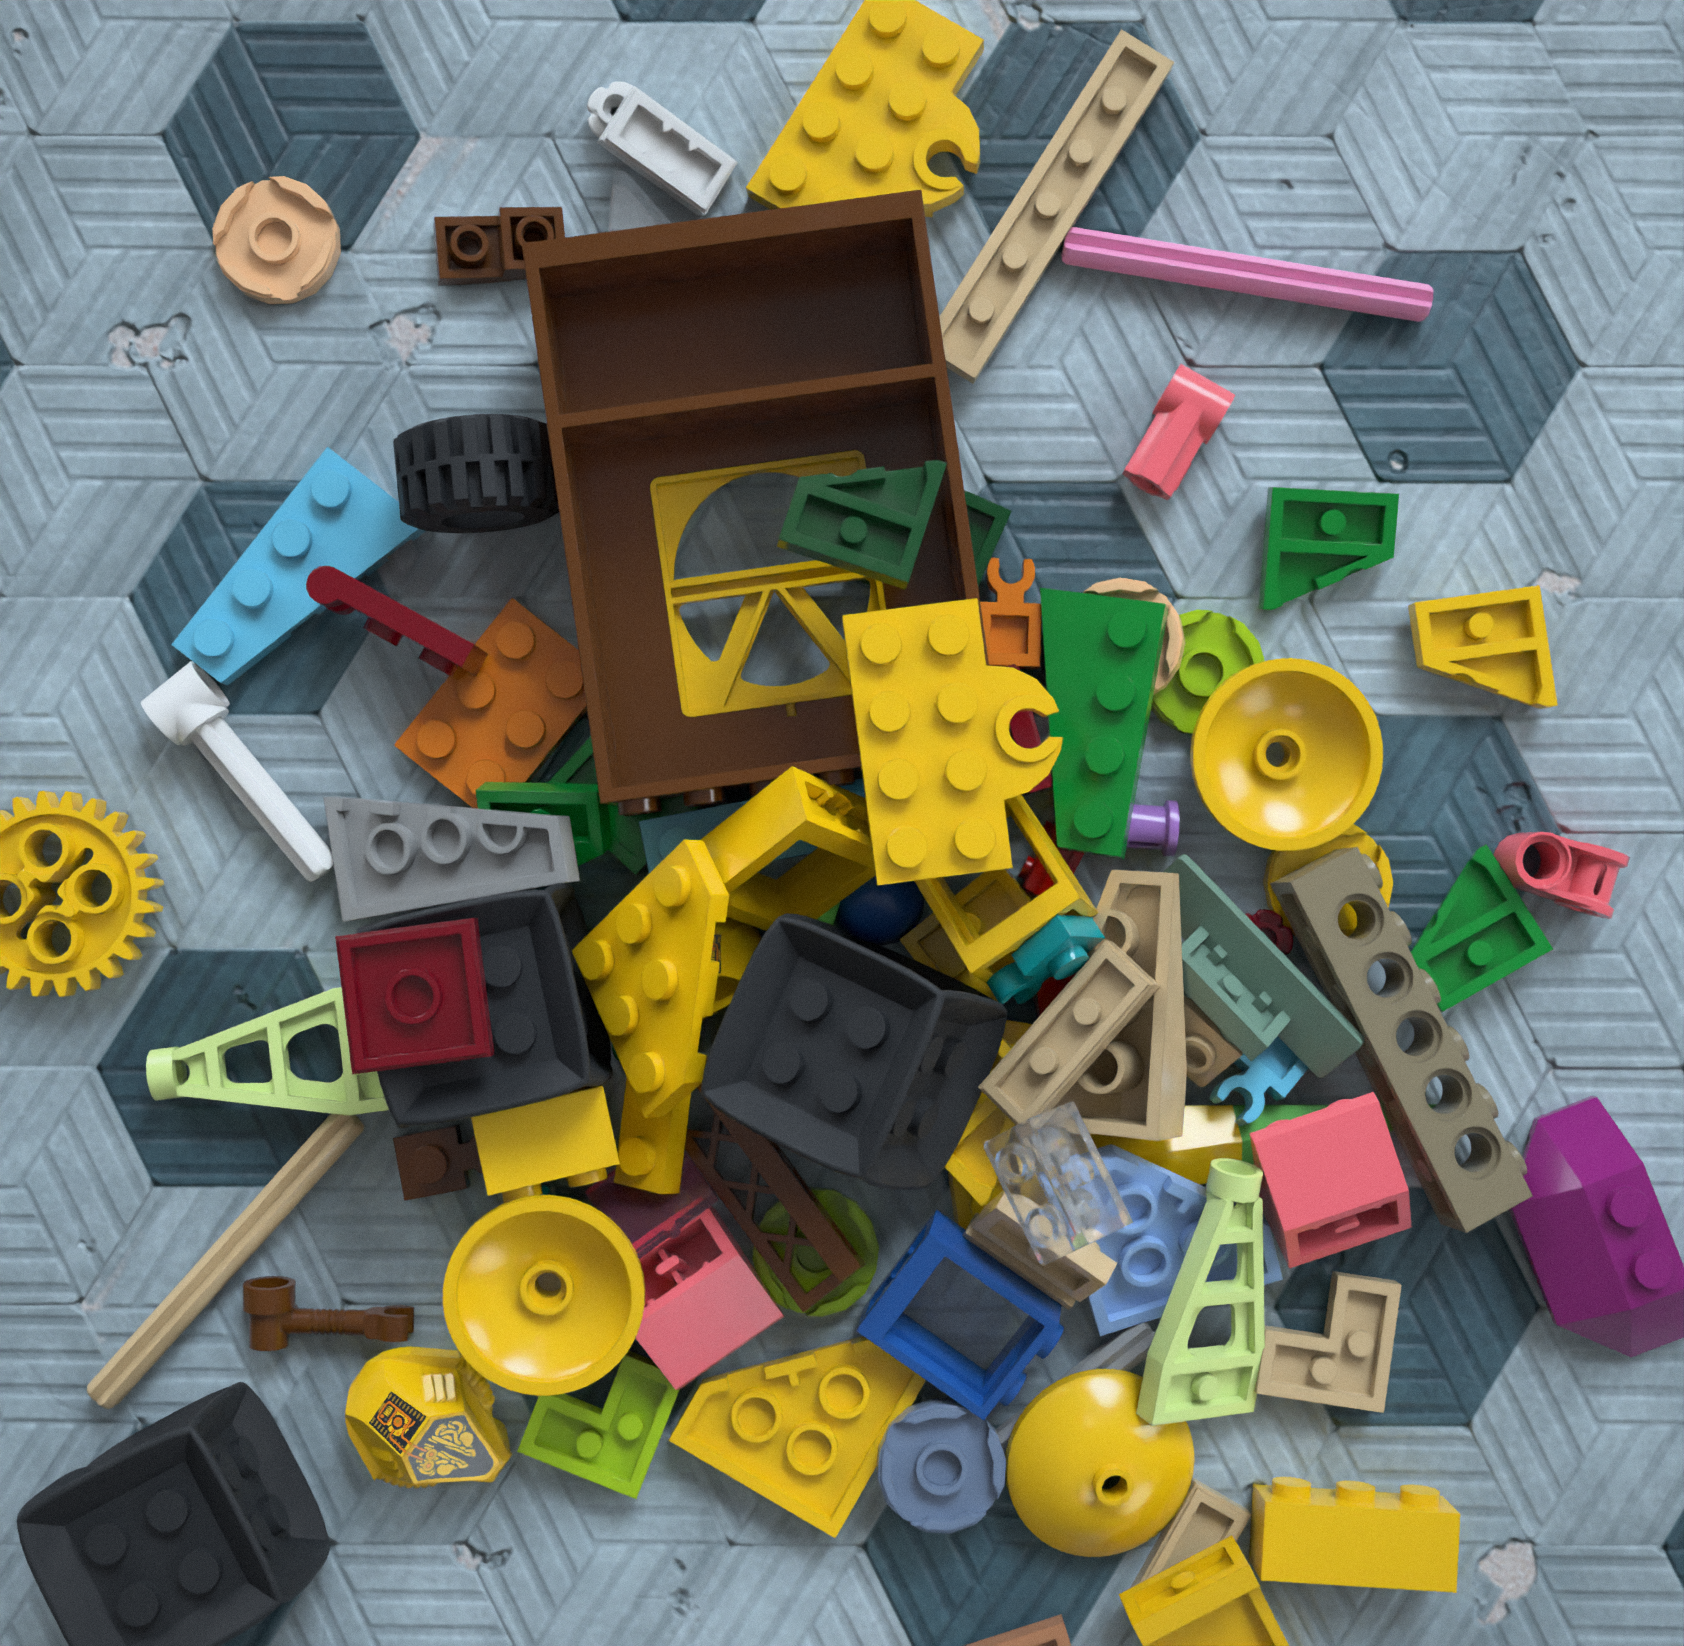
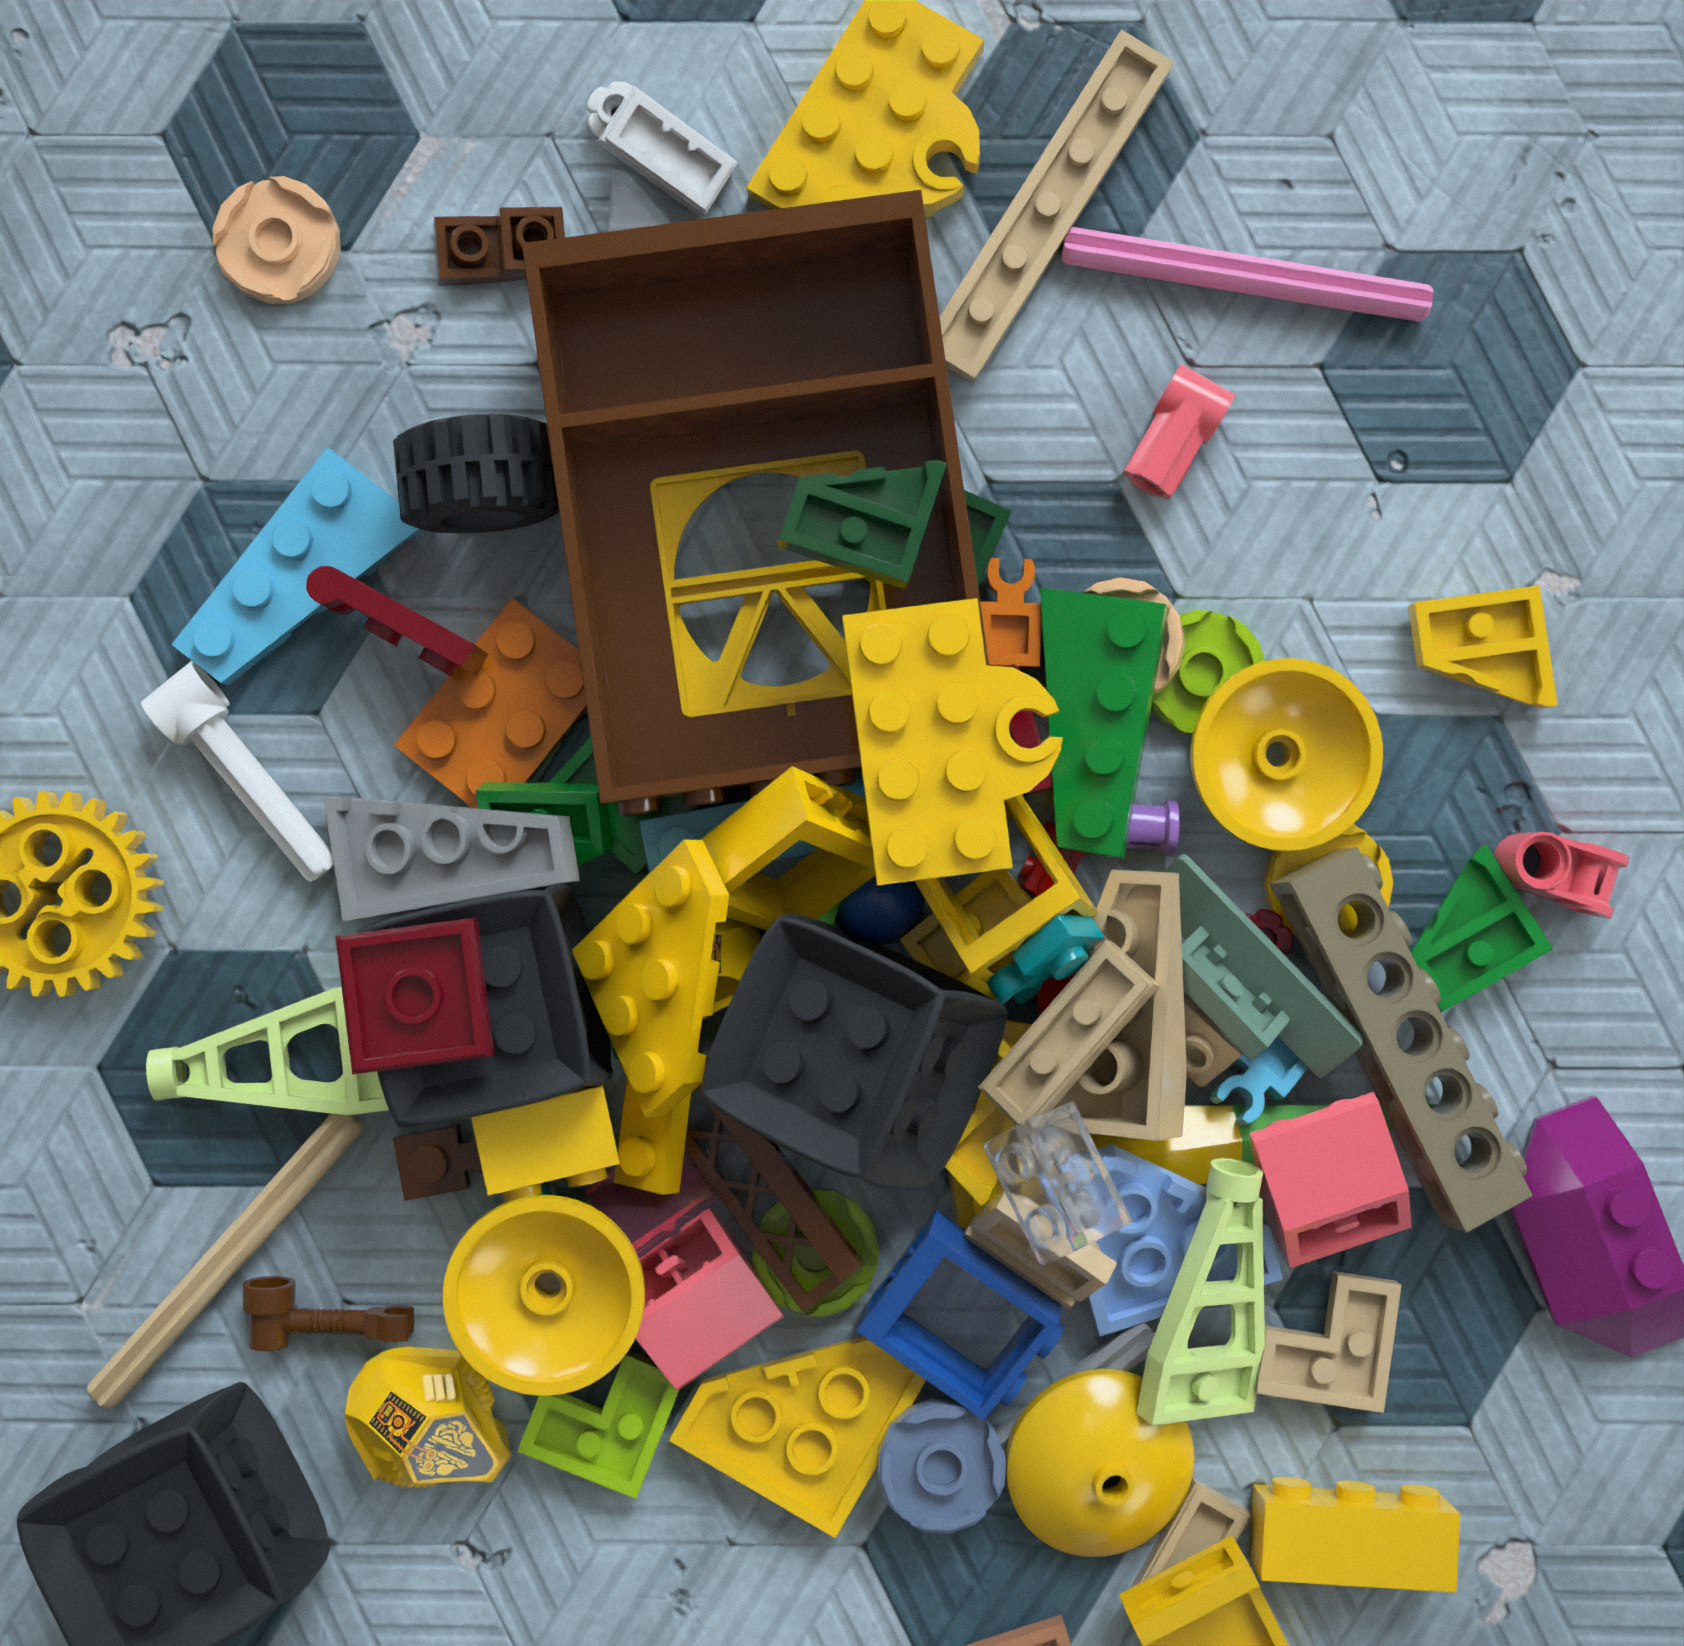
(1322, 538): green wing -> none

